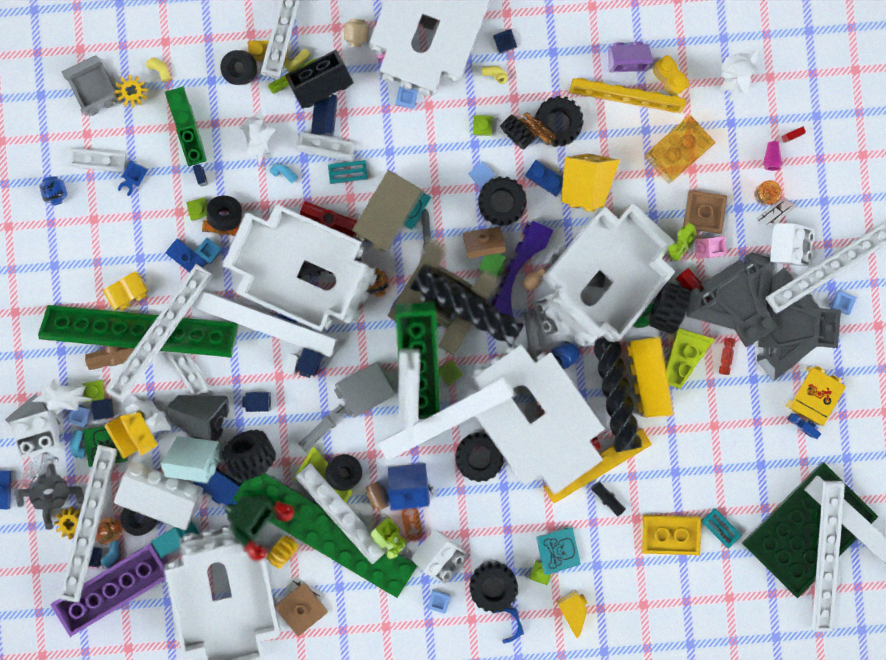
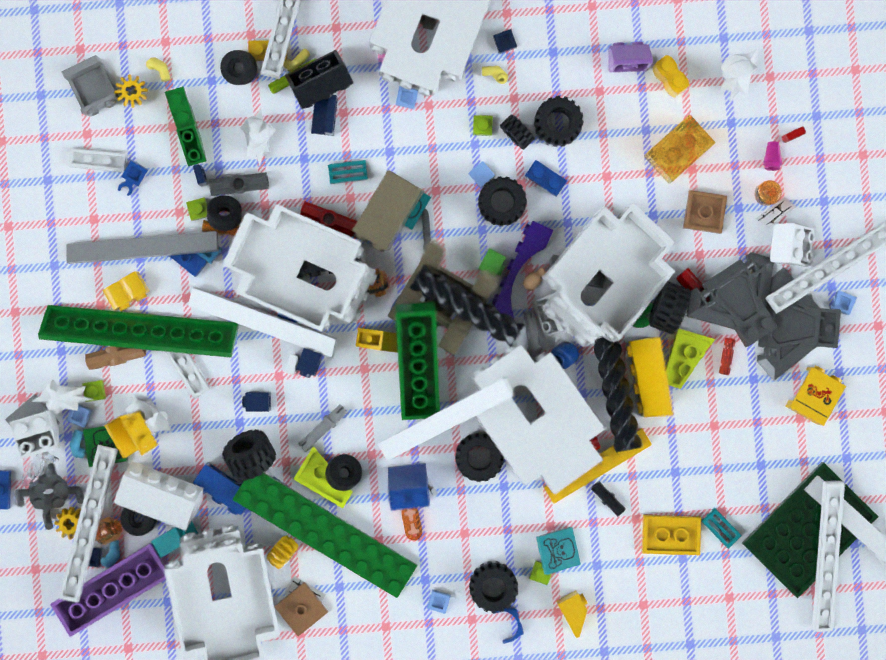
(53, 190): blue head -> none
(102, 409): dark blue tile -> none
(142, 247): none -> light grey tile
(158, 333): white tile -> none
(192, 459): light aqua brick -> none
(199, 415): dark grey slope -> none
(226, 185): none -> dark grey piece
(250, 517): dark green torso -> none
(285, 171): medium azure arm -> none
(326, 146): white tile -> none
(340, 513): white plate -> none
(356, 32): tan head -> none
(364, 390): light grey panel -> none
(376, 340): none -> yellow slope
(377, 496): medium nougat brick -> none
(388, 535): lime plate -> none
(408, 390): white fence -> none
(439, 556): white slope -> none
(449, 373): lime plate -> none
(484, 242): medium nougat plate -> none
(537, 128): clear orange pin -> none
(588, 180): yellow slope -> none
(626, 95): yellow plate -> none
(685, 238): lime plate -> none
(710, 247): bright pink bracket -> none
(808, 428): blue plate -> none

